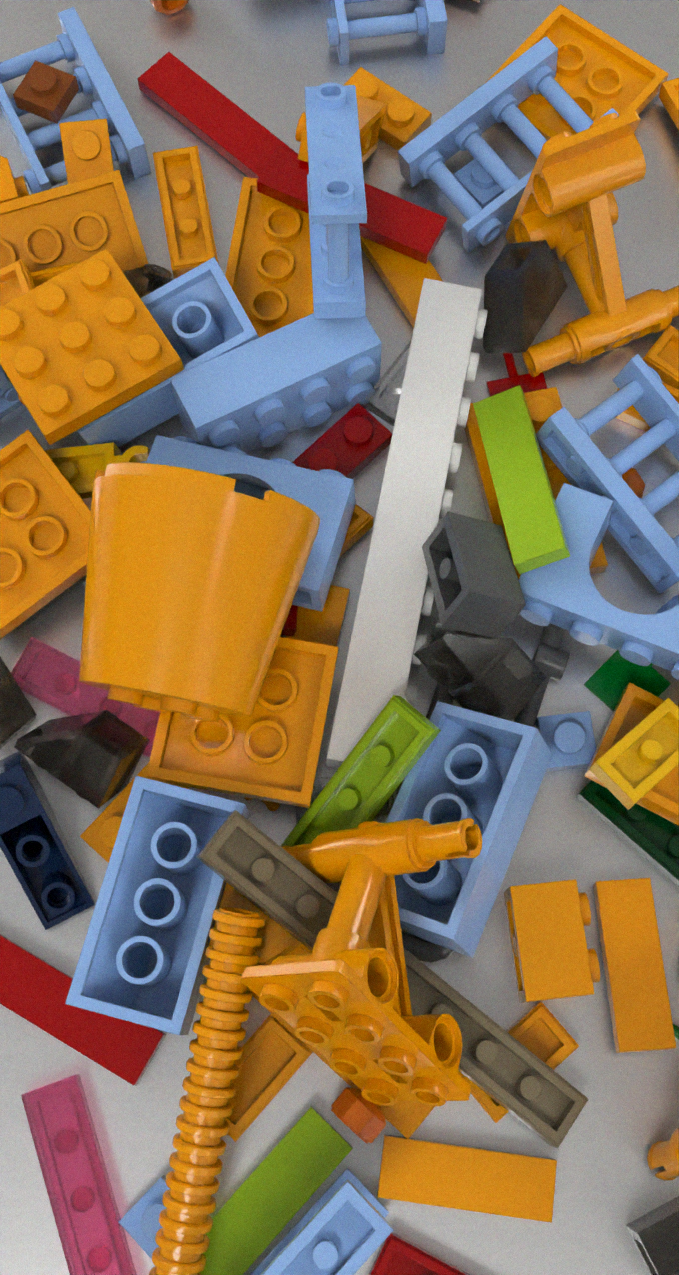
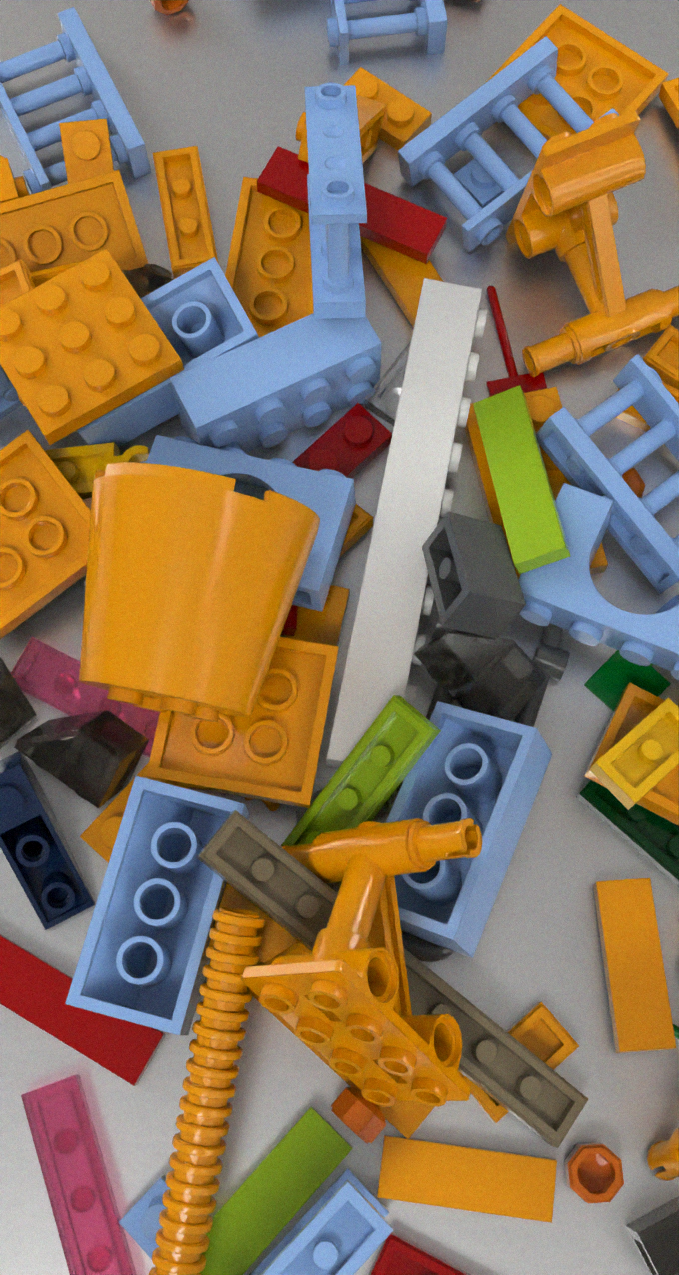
(46, 91): dark orange plate -> none
(210, 115): red tile -> none
(265, 1067): light orange tile -> none
(520, 295): clear smoke slope -> none
(550, 941): light orange brick -> none
(569, 739): light blue plate -> none
(593, 1172): none -> orange tile

